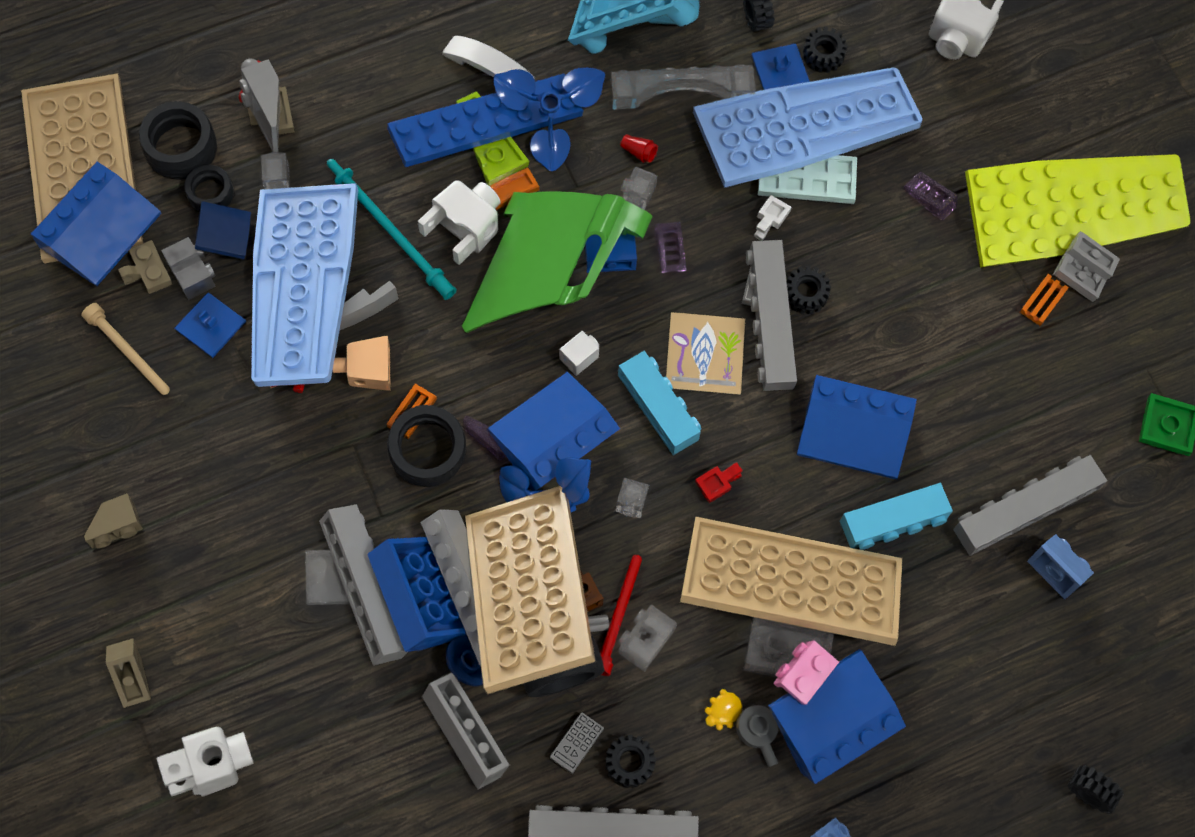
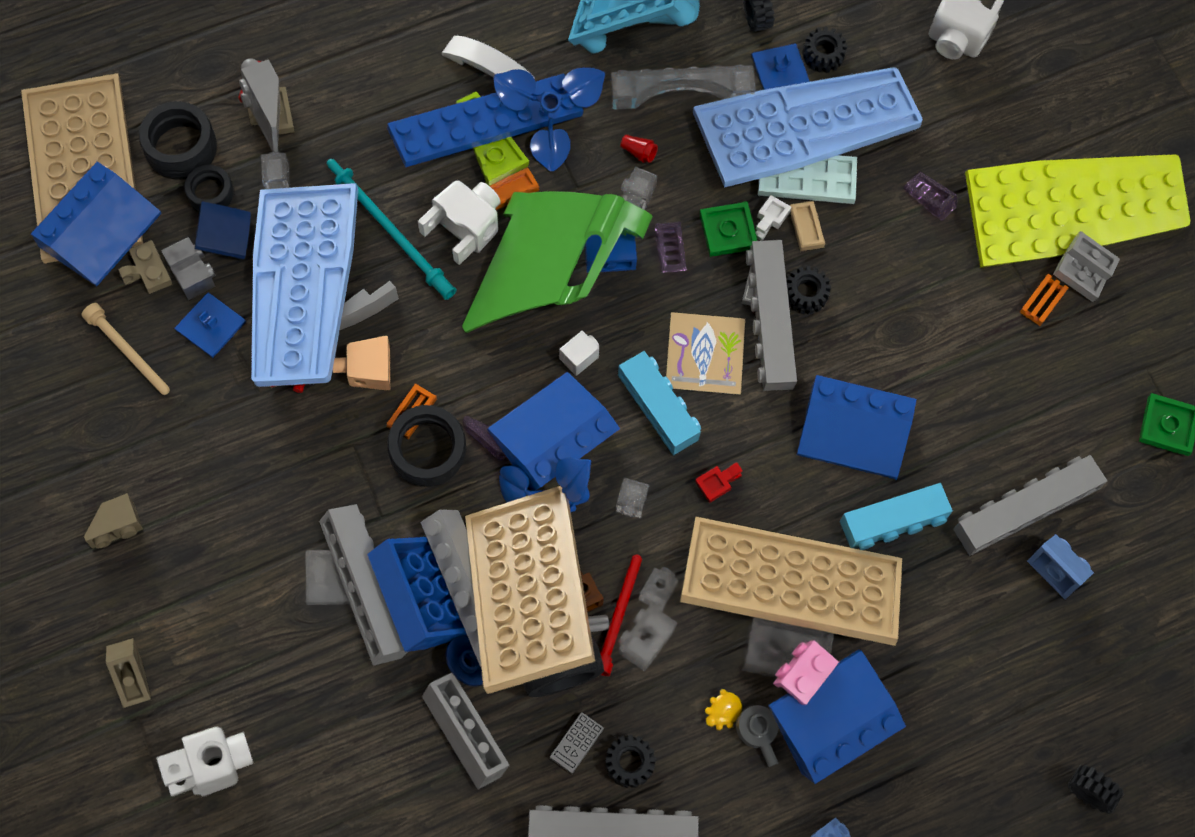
(659, 597): none -> clear brick
(728, 228): none -> green plate
(807, 226): none -> tan tile

